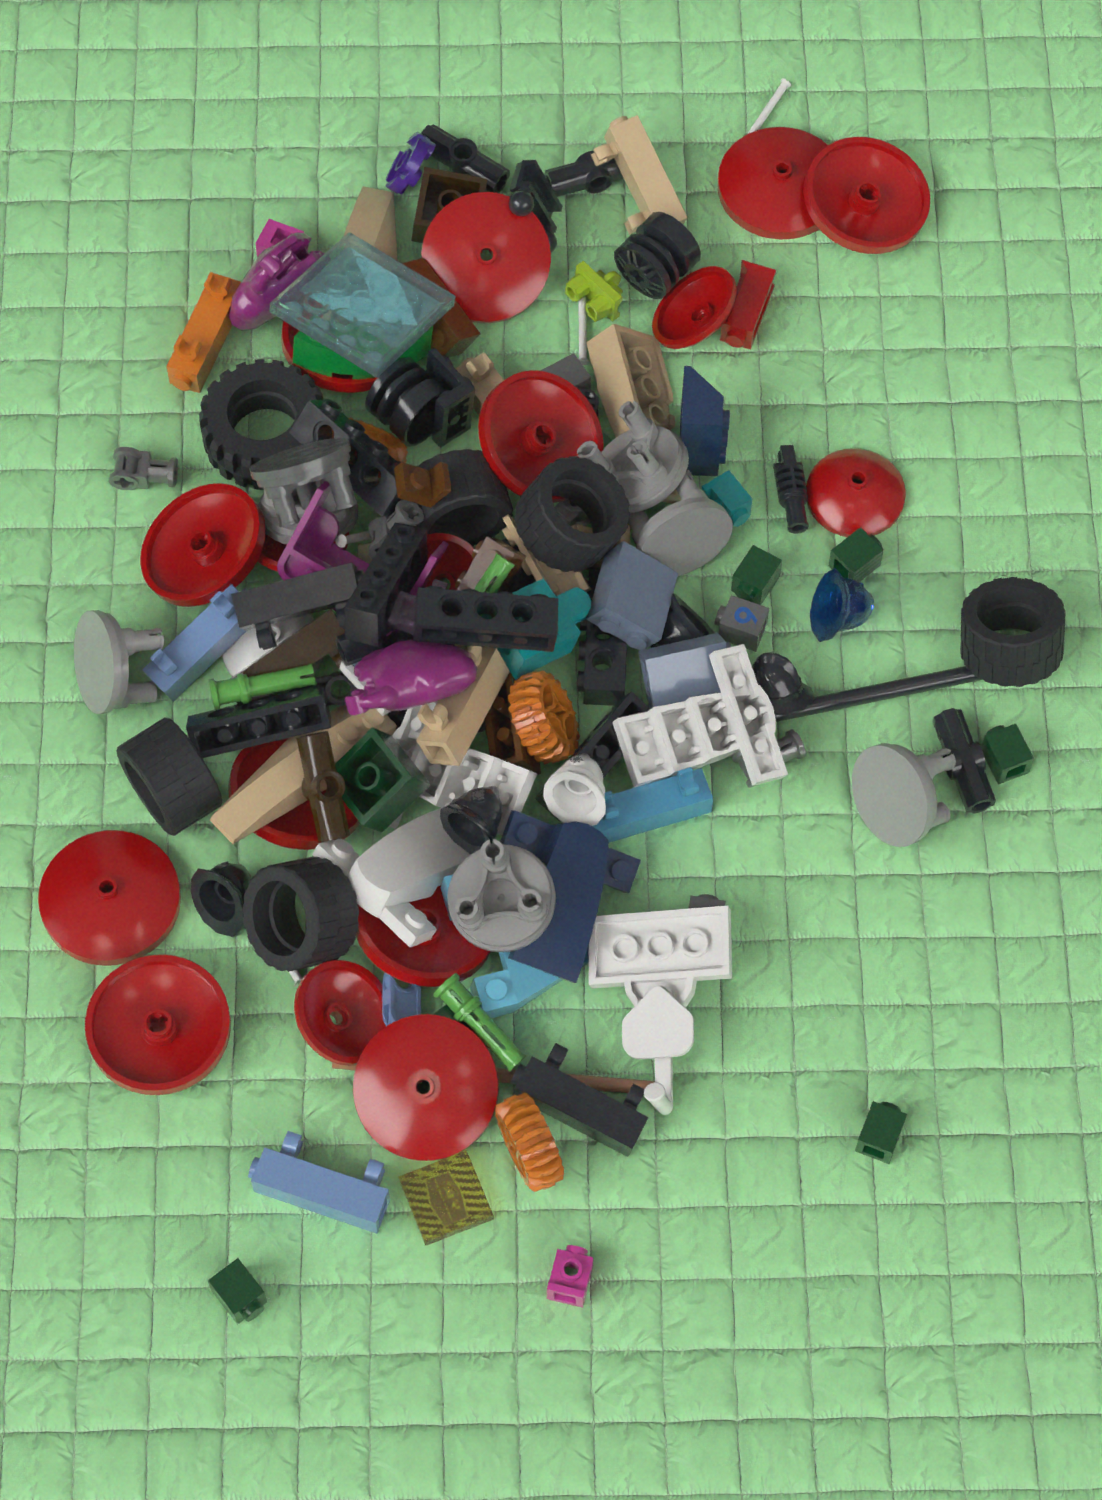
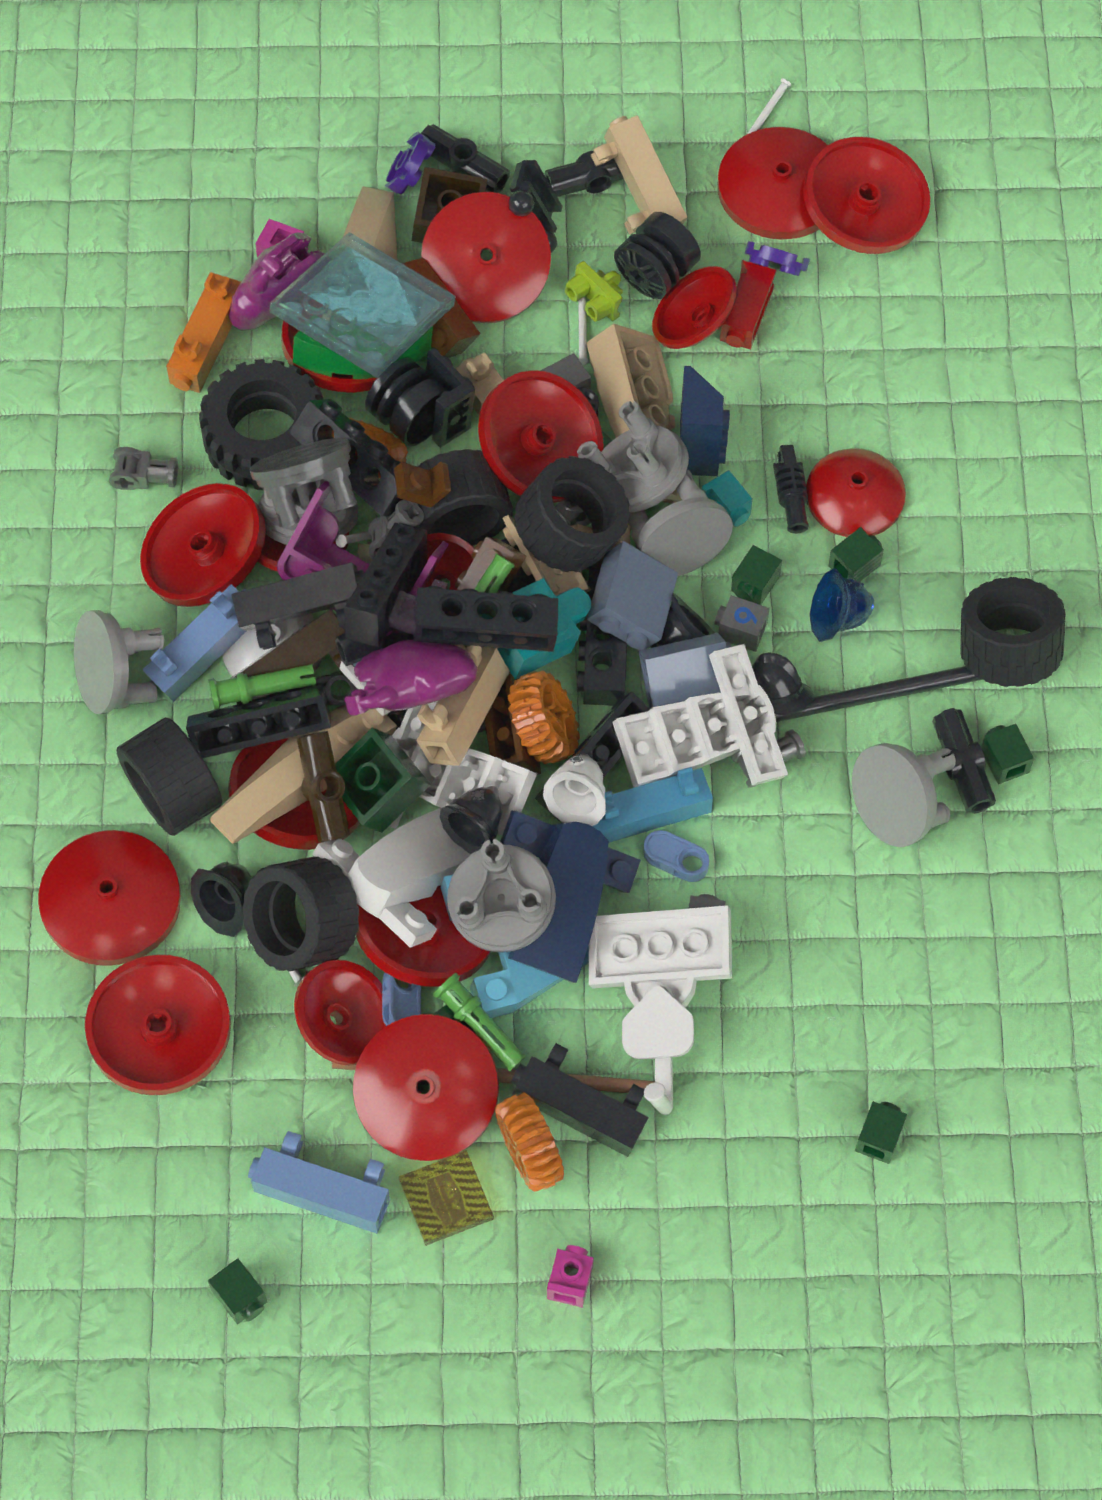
(668, 852): none -> medium blue piece
(785, 259): none -> dark purple plate

